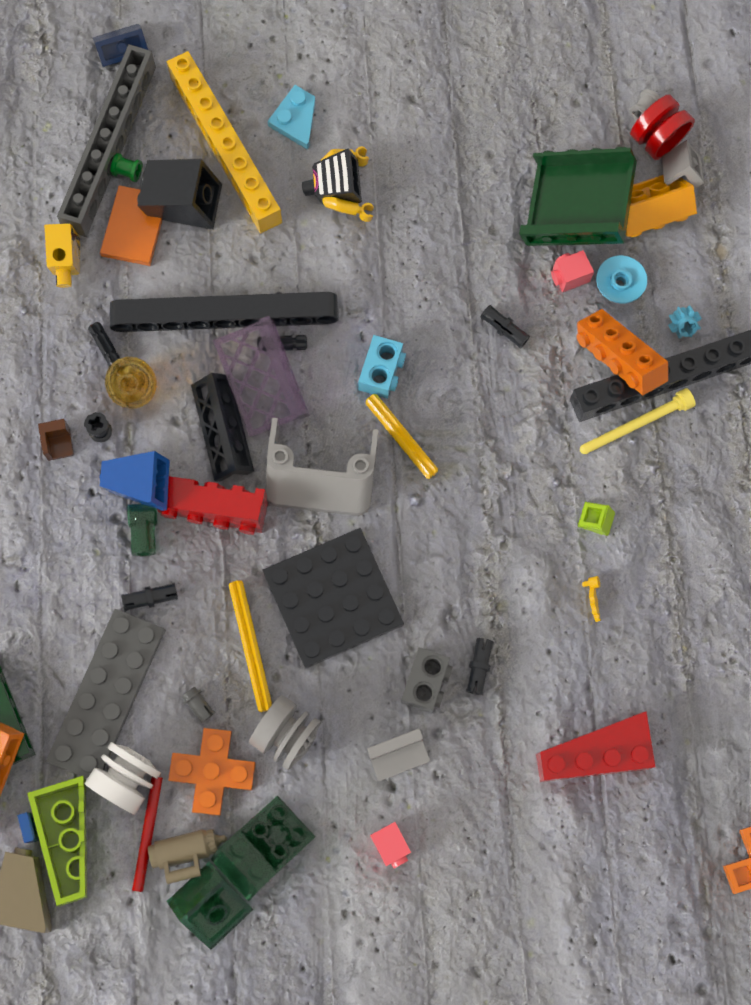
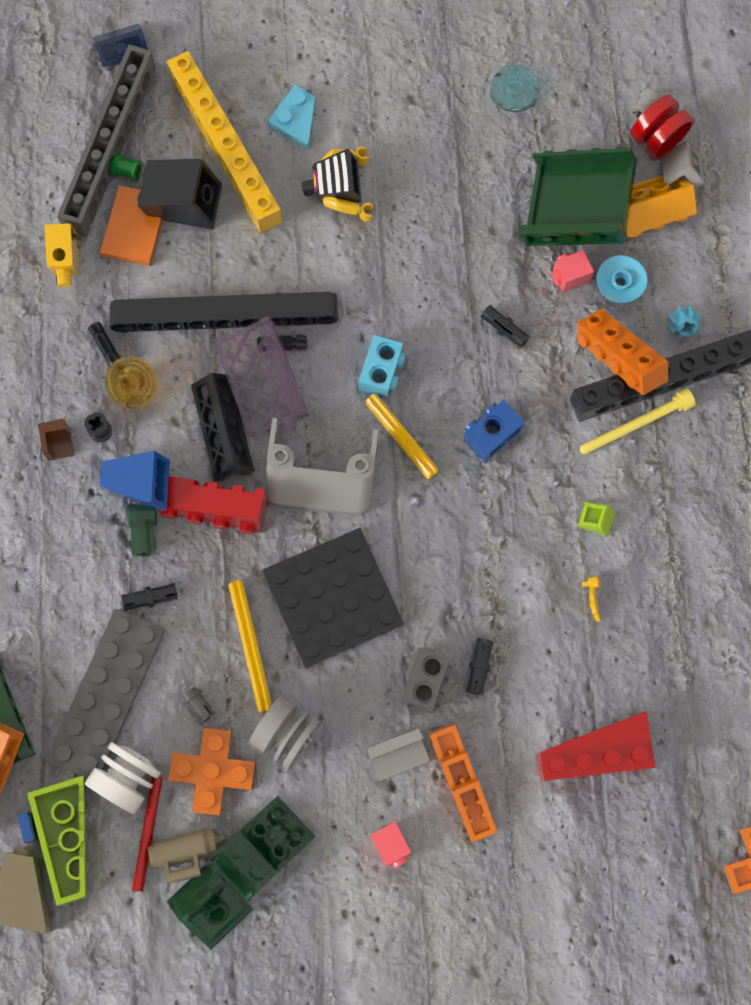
(462, 782): none -> orange slope
(487, 444): none -> blue brick
(514, 88): none -> clear light blue tile

